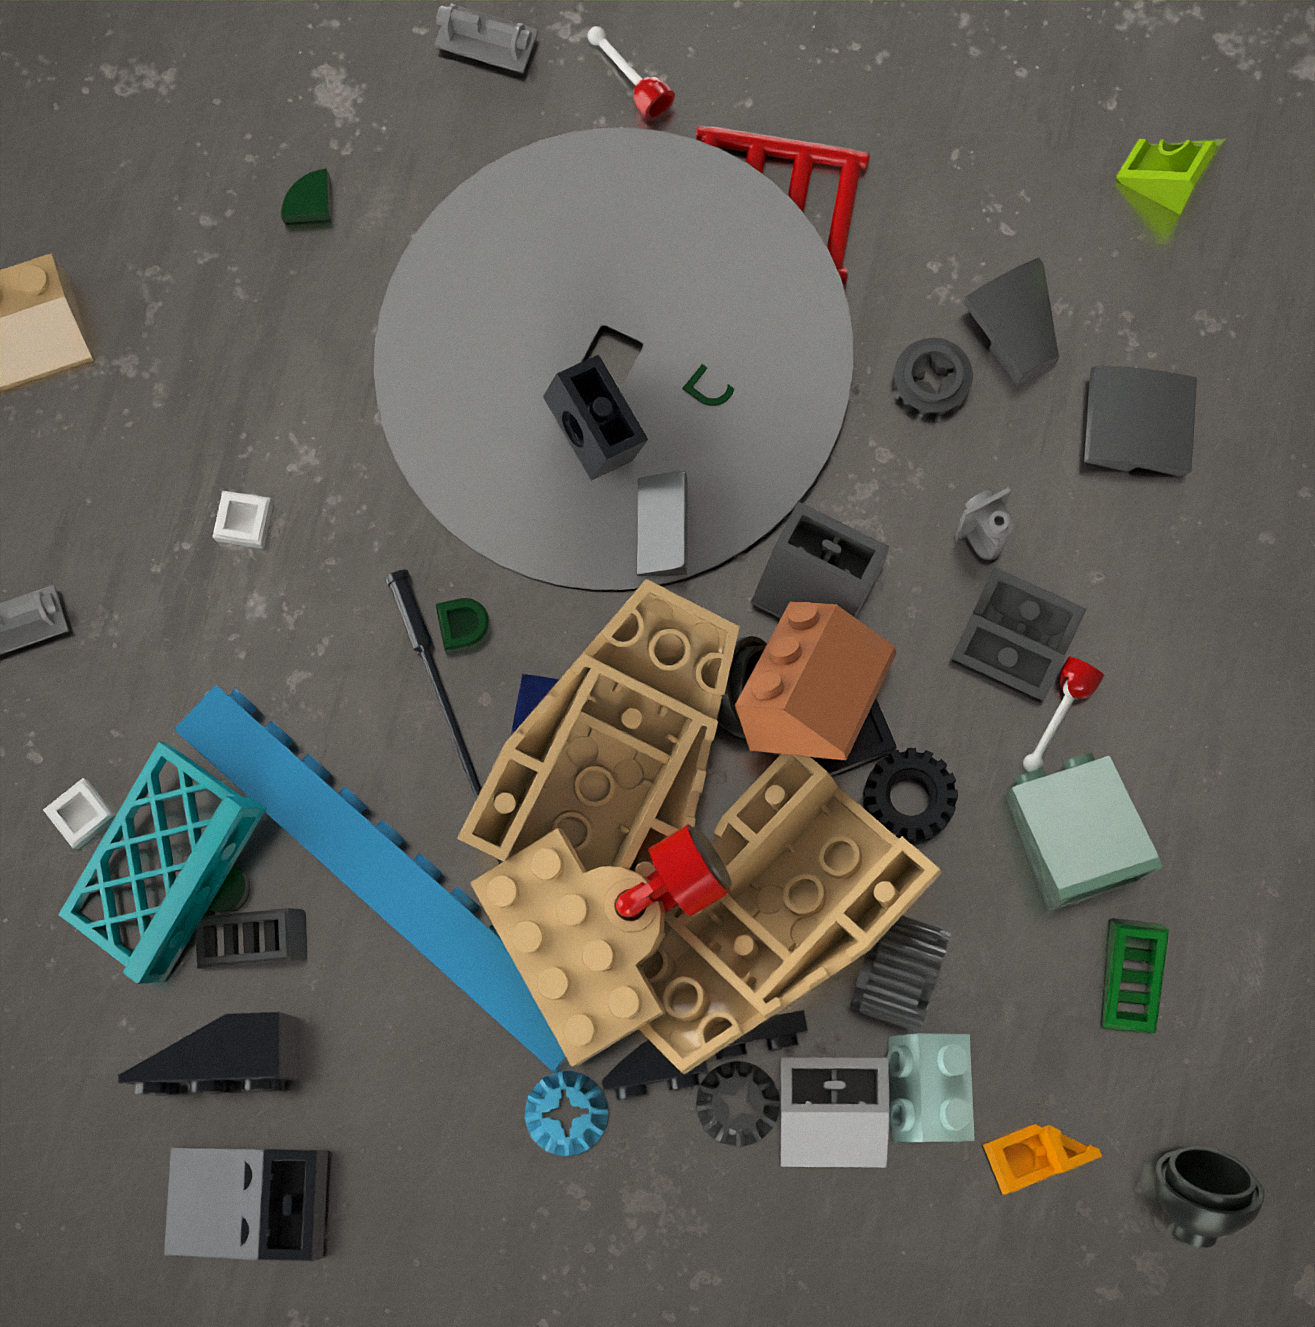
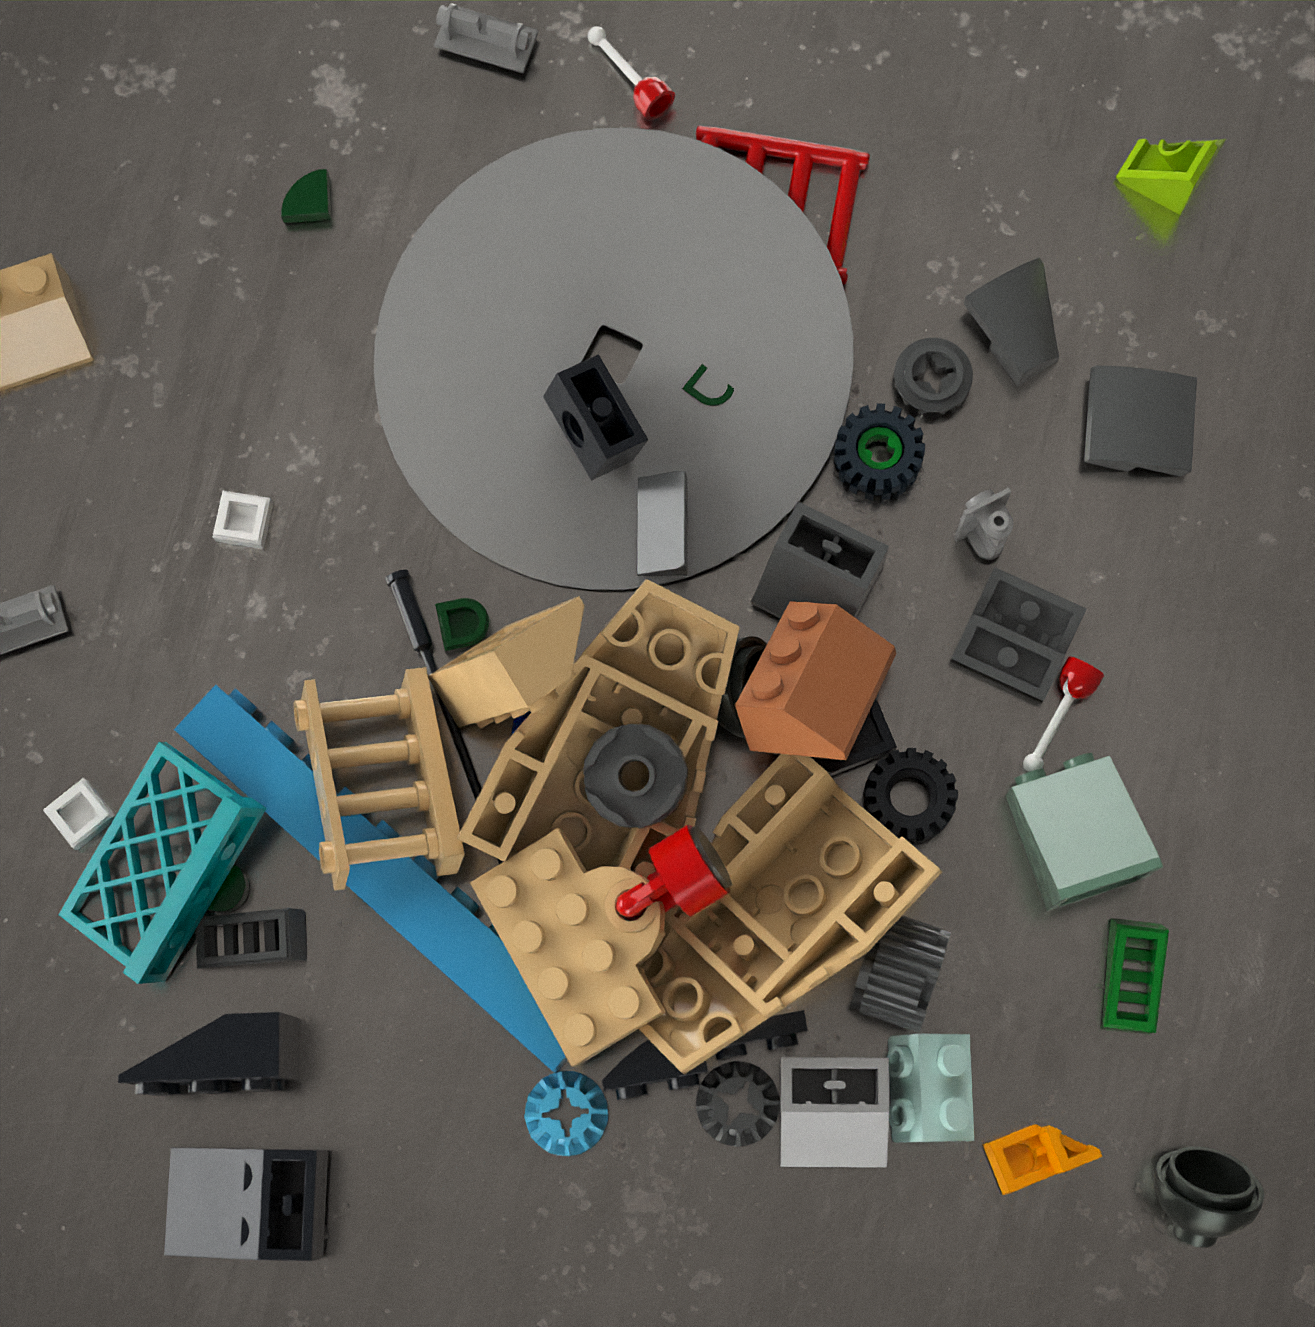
(419, 748): none -> tan fence
(512, 668): none -> tan slope
(666, 776): none -> dark grey tile
(855, 460): none -> black bush

